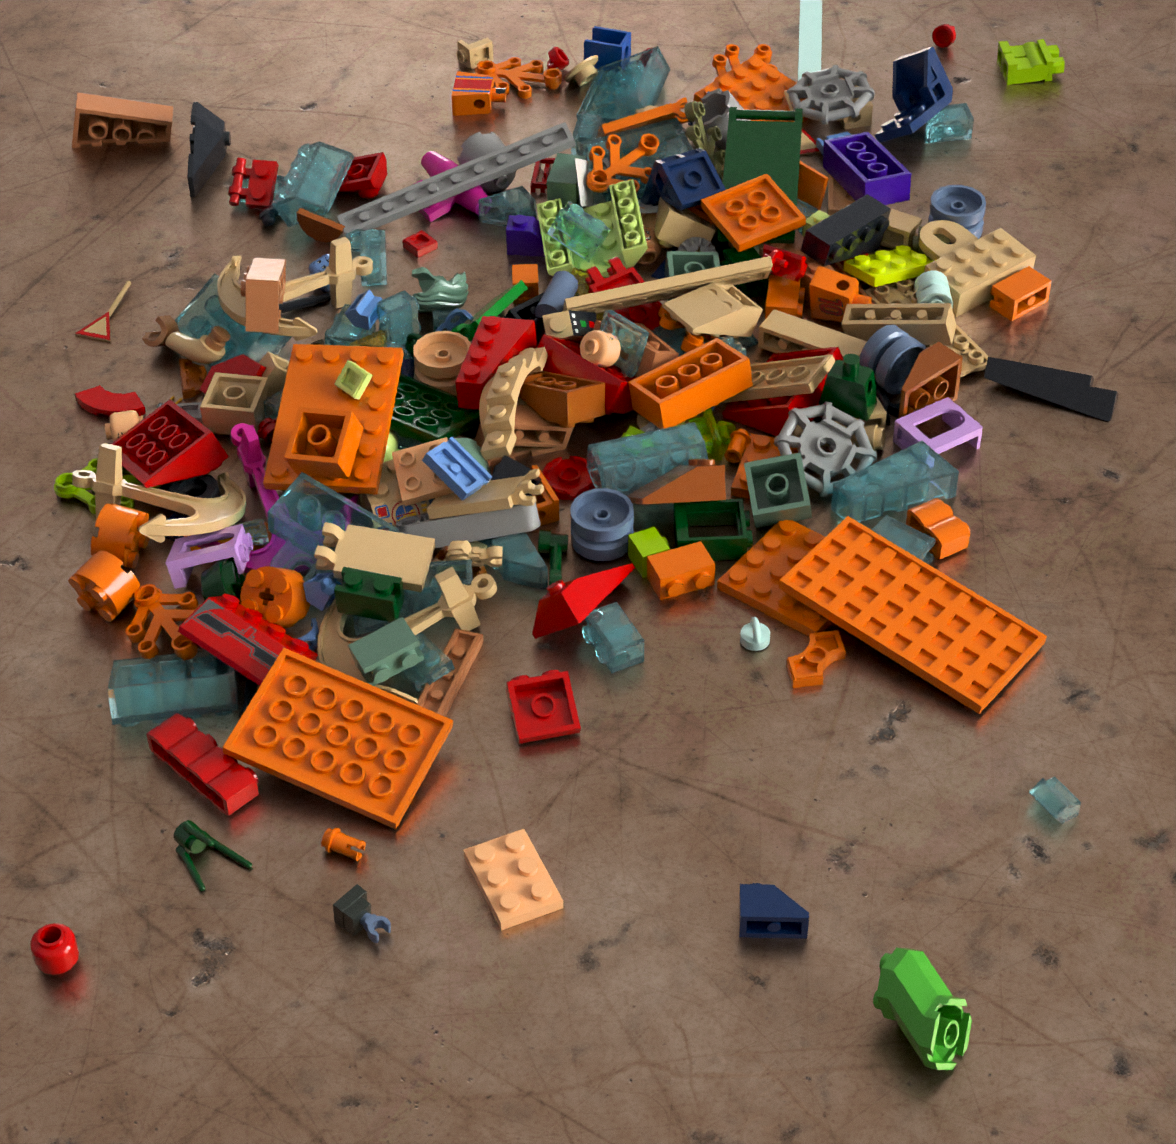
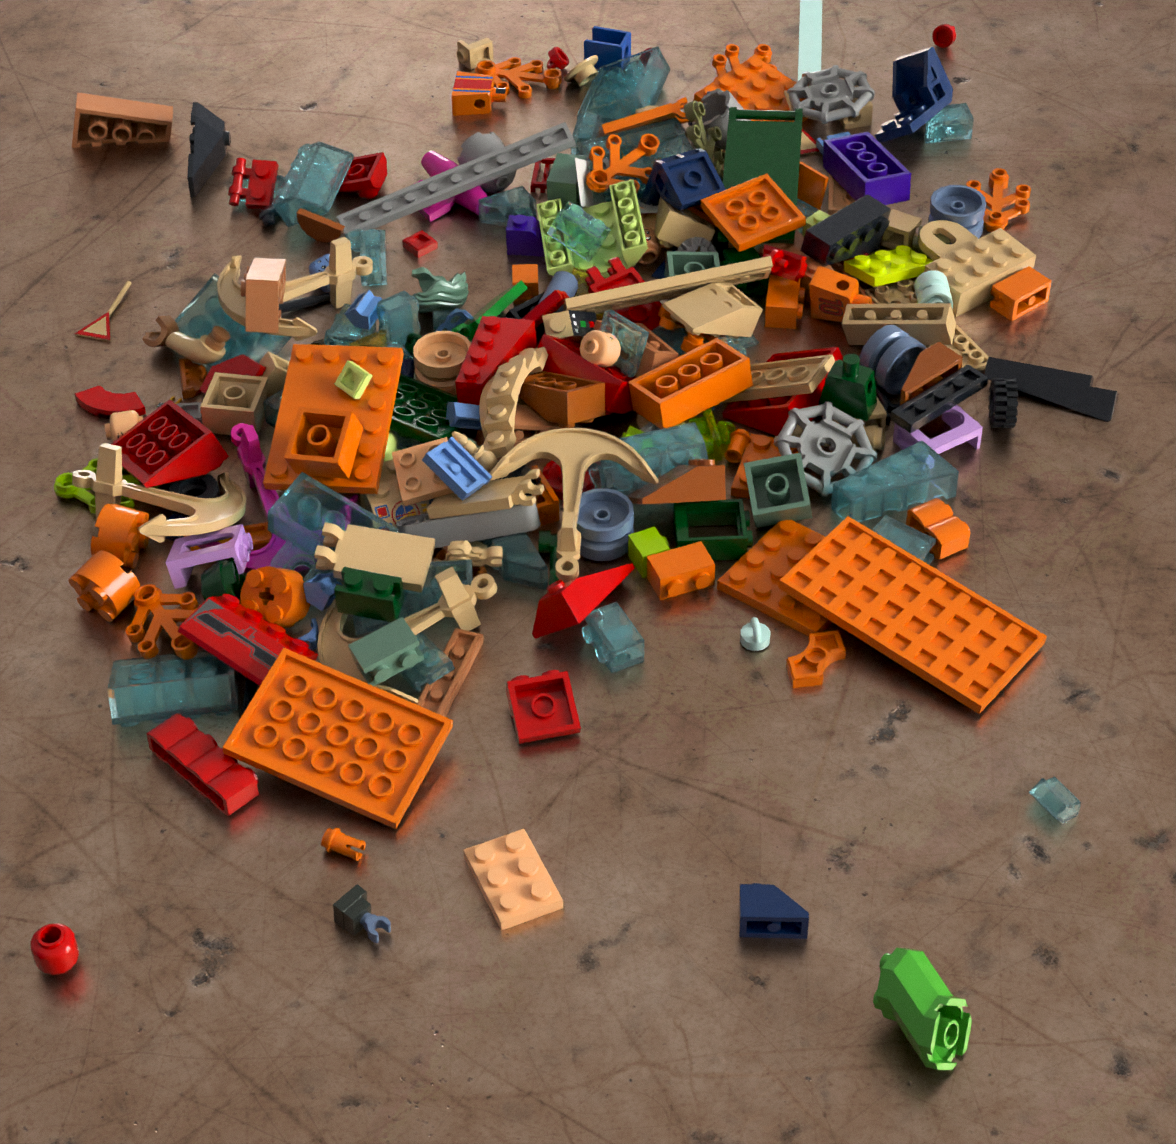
(194, 840): dark green plant -> none
(257, 531): clear light blue tile -> none
(266, 429): red plate -> none
(463, 415): none -> medium blue piece
(484, 457): none -> tan bar
(547, 306): none -> red tile
(574, 452): none -> tan piece
(788, 333): tan brick -> none
(939, 398): none -> black plate
(998, 181): none -> orange plant
(1003, 402): none -> black tyre
(1029, 62): lime hips -> none

